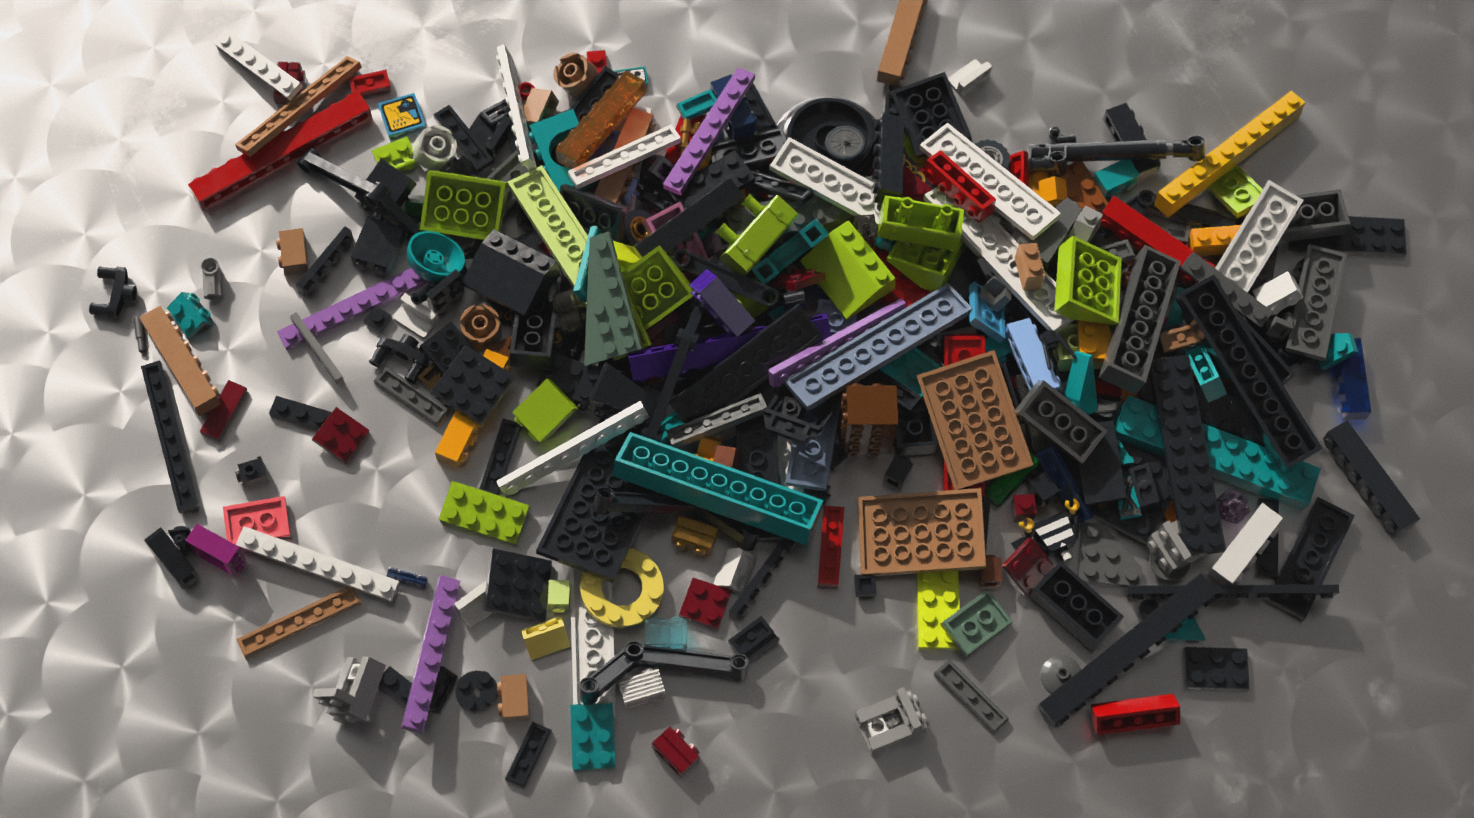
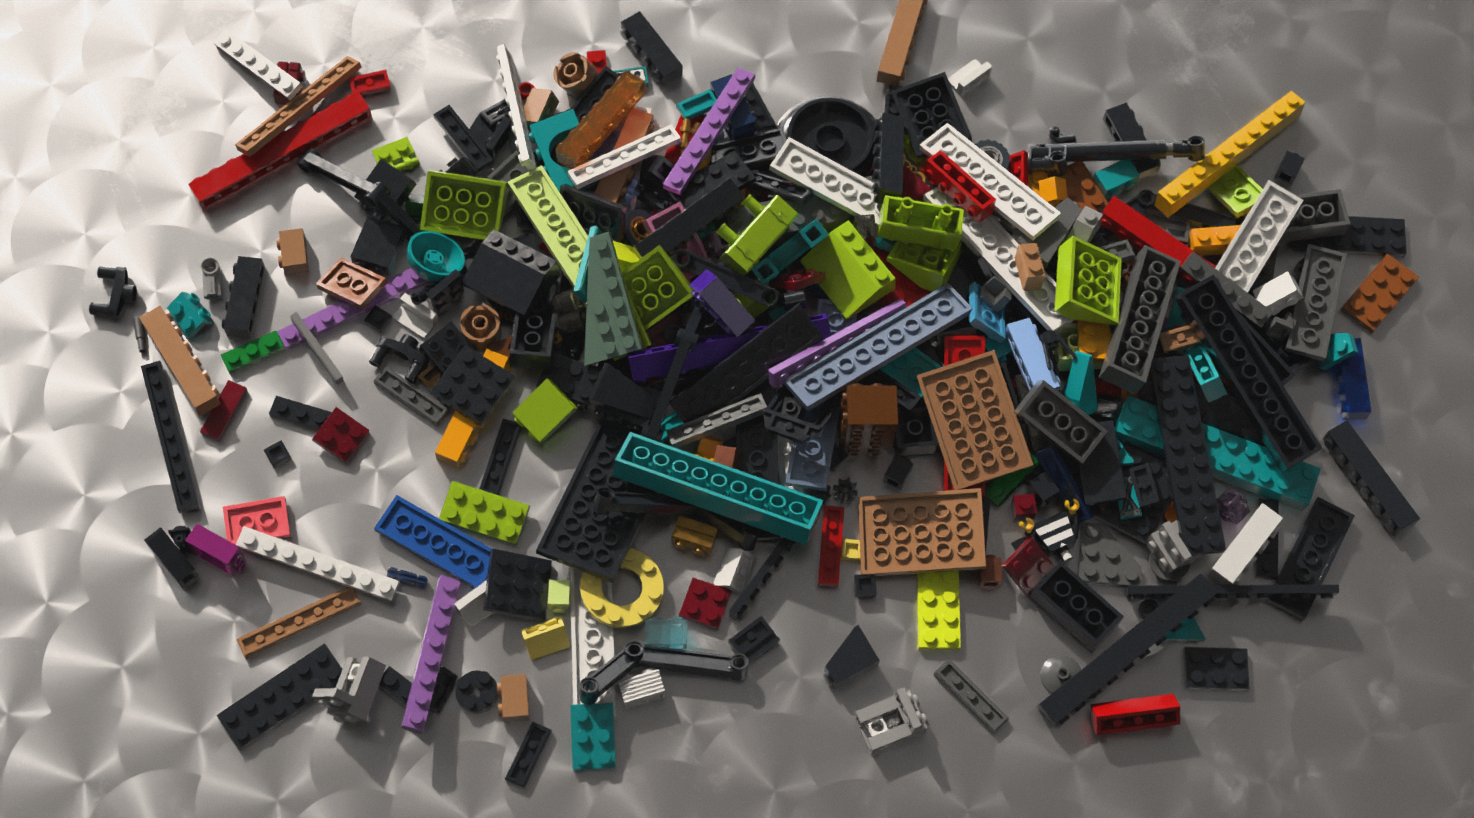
(244, 297): none -> black brick
(252, 352): none -> green plate
(257, 475): black brick -> none
(277, 454): none -> black tile
(280, 697): none -> black plate
(325, 260): black plate -> none
(351, 283): none -> plate
(401, 115): tile -> none
(434, 147): white brick -> none
(435, 541): none -> blue plate
(573, 449): white plate -> none
(651, 48): none -> black brick
(676, 751): dark red brick -> none
(845, 143): dark grey wheel -> none
(850, 492): none -> black gear
(850, 550): none -> light yellow tile
(851, 659): none -> black slope
(976, 623): sand green tile -> none
(1289, 167): none -> black brick
(1379, 293): none -> dark orange plate

